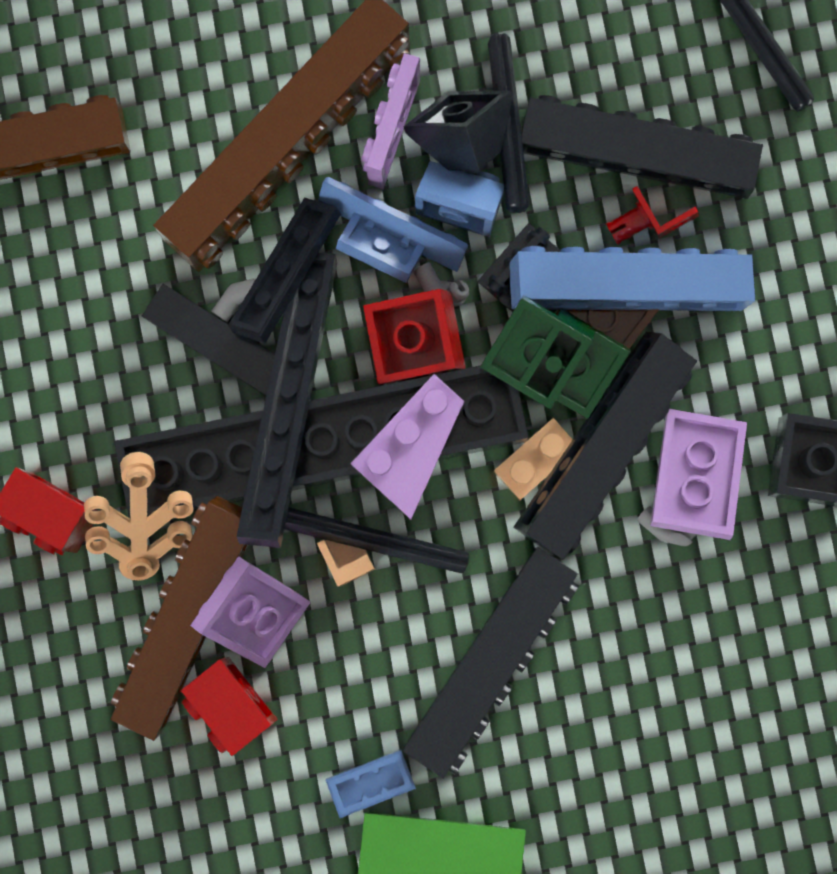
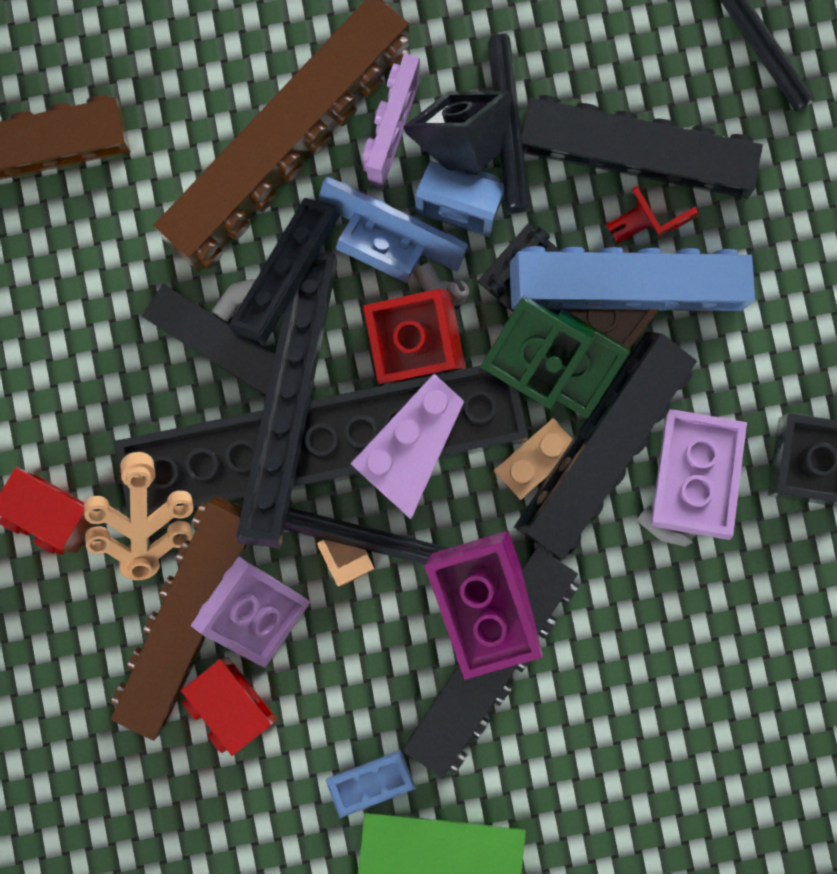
(484, 604): none -> magenta slope

